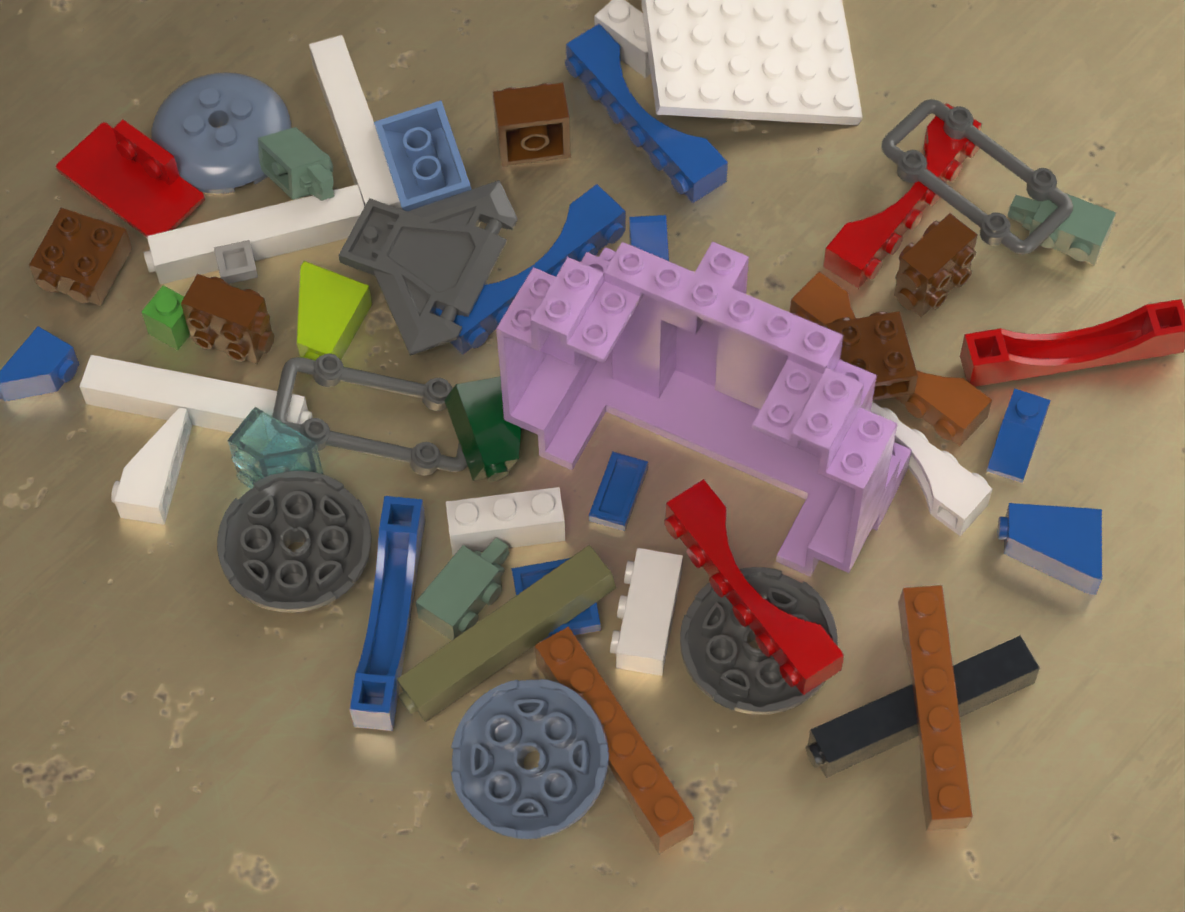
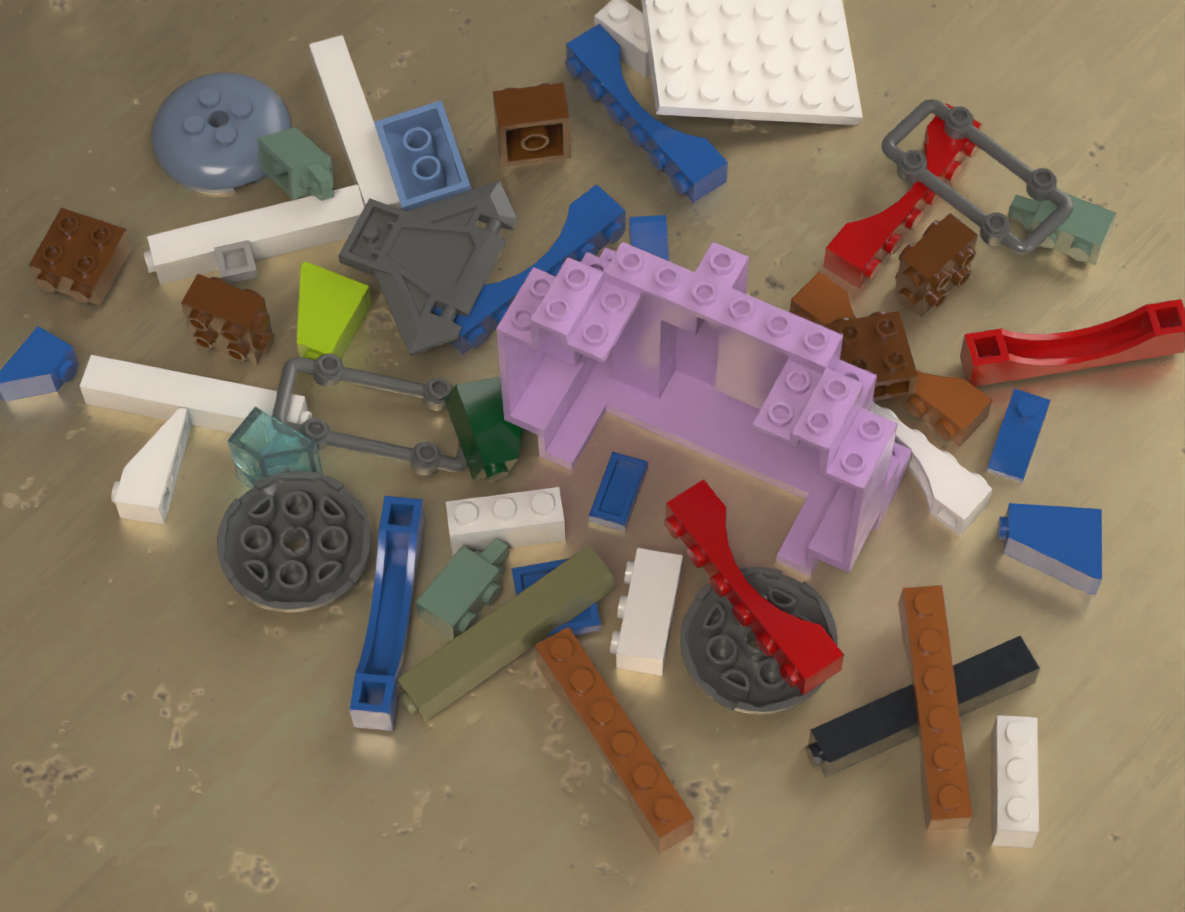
(131, 178): red bracket -> none
(166, 318): bright green brick -> none
(492, 751): sand blue brick -> none
(1014, 781): none -> white brick

